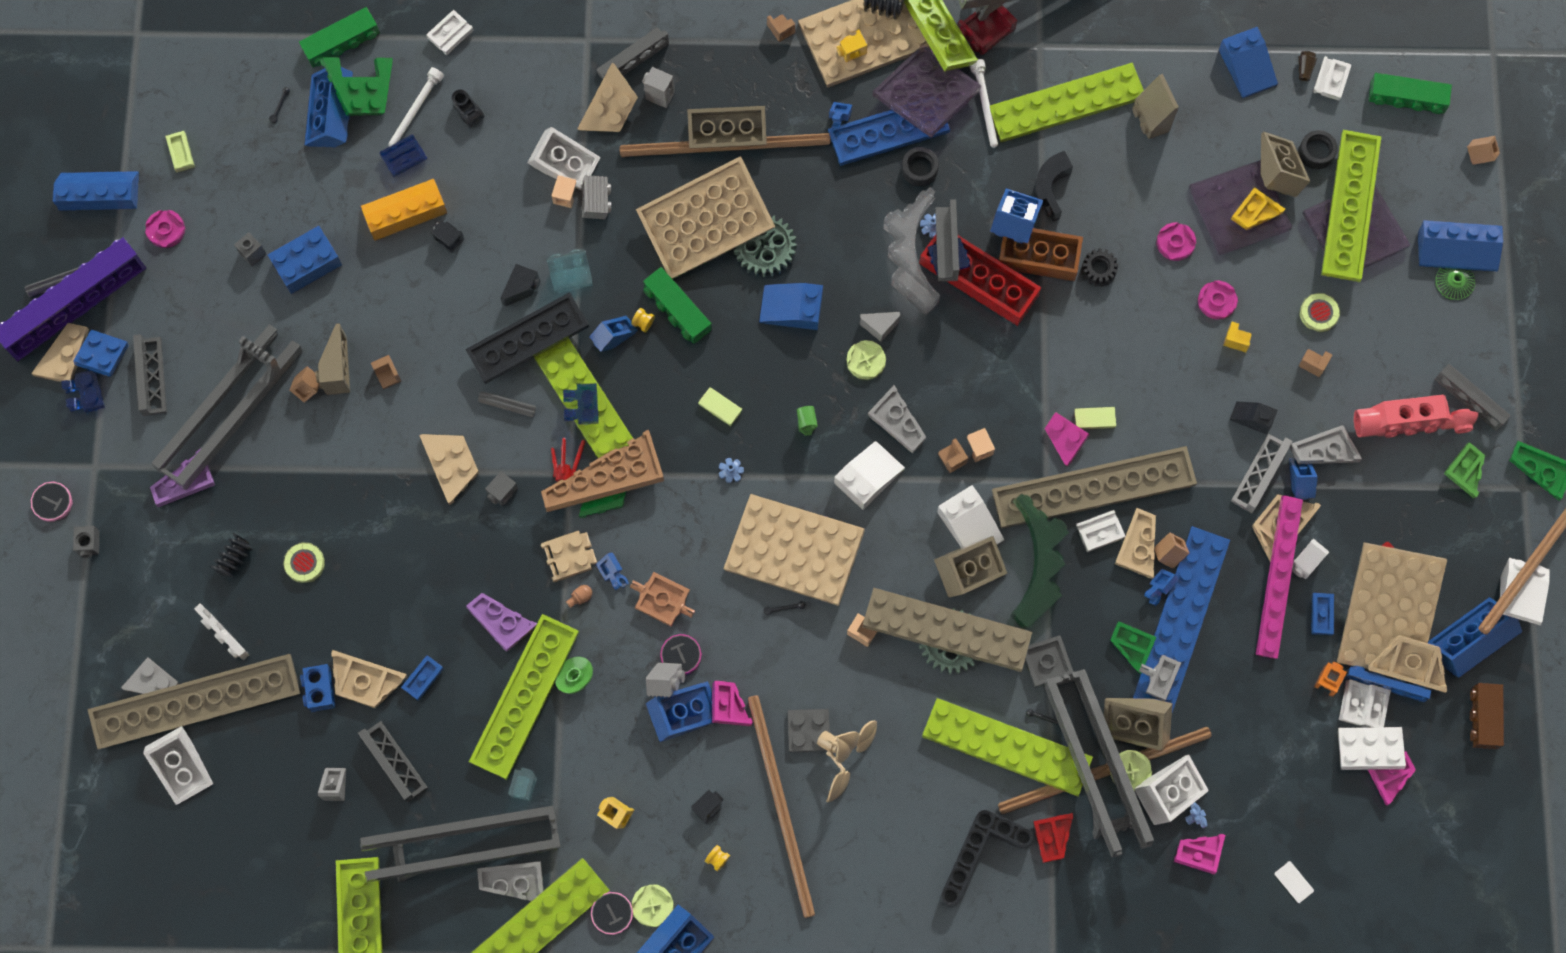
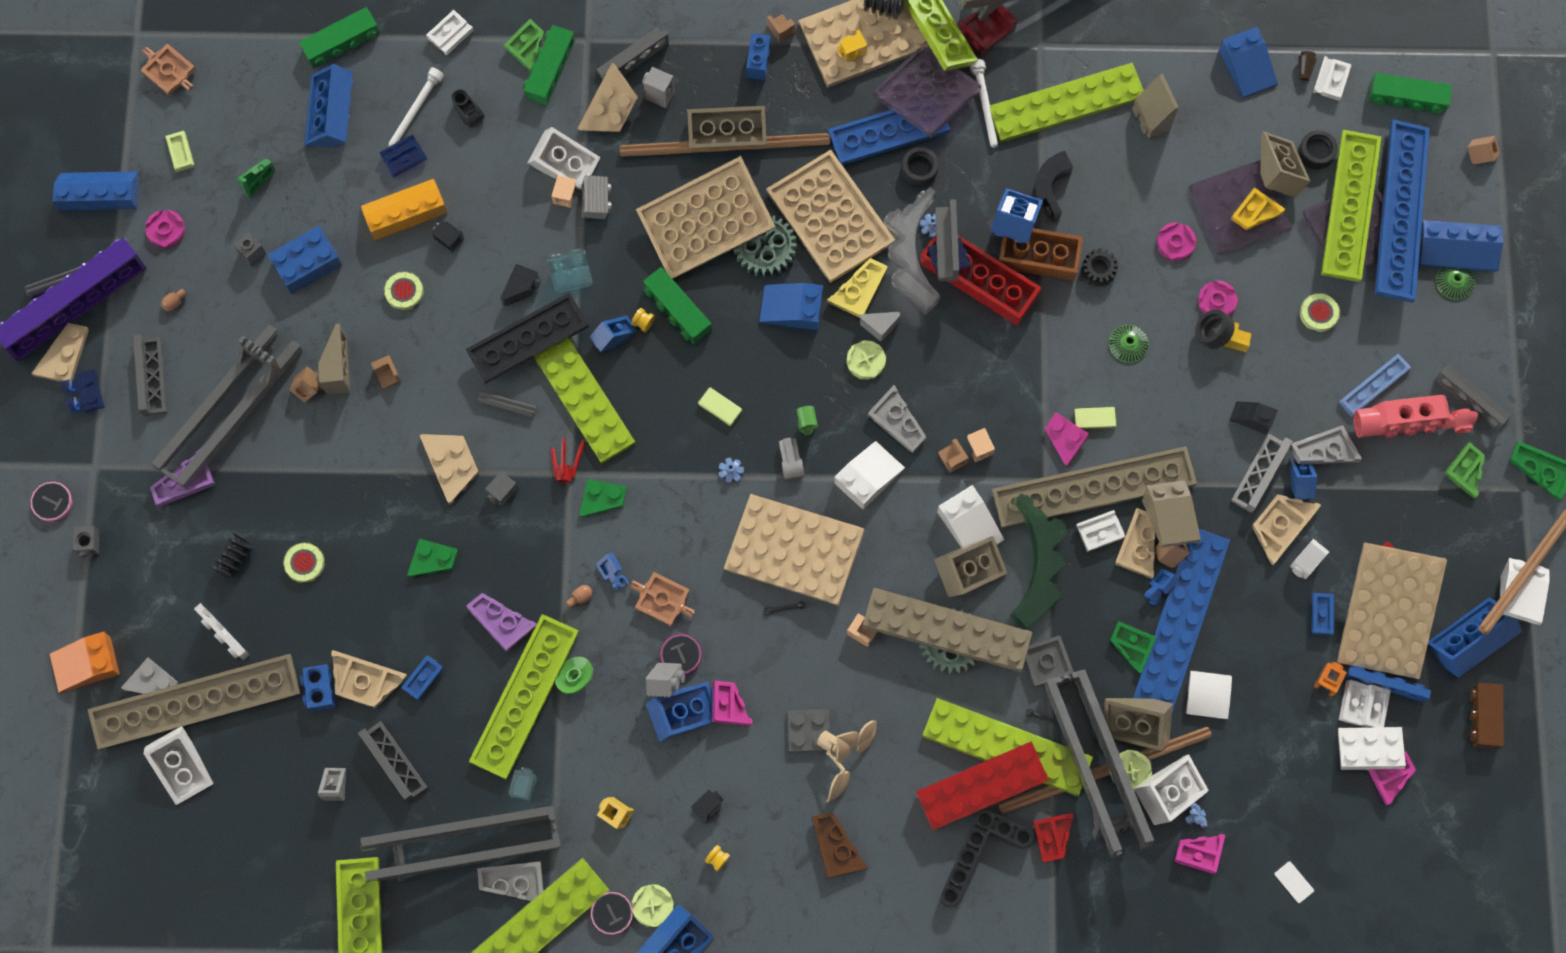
(84, 662): none -> orange slope
(100, 353): blue plate -> none
(168, 69): none -> nougat plate
(172, 300): none -> nougat cylinder
(255, 177): none -> green wing
(273, 118): black hinge -> none
(360, 94): green wing -> none
(403, 290): none -> tile
(431, 558): none -> green wing
(525, 43): none -> bright green wing
(548, 65): none -> green brick
(569, 555): tan plate -> none
(587, 404): plate -> none
(608, 475): medium nougat wing -> none
(758, 56): none -> blue brick
(781, 807): medium nougat axle -> none
(792, 463): none -> light grey piece
(830, 216): none -> tan plate
(835, 848): none -> reddish brown wing
(839, 113): blue plate -> none
(859, 291): none -> light yellow wing
(982, 785): none -> red brick
(1128, 352): none -> dish
(1161, 677): light grey plate -> none
(1171, 513): none -> dark tan slope
(1209, 694): none -> white slope
(1223, 335): none -> black tyre
(1279, 577): dark pink plate -> none
(1314, 362): medium nougat panel -> none
(1375, 385): none -> medium blue tile
(1402, 211): none -> blue plate
(1412, 662): tan wing -> none

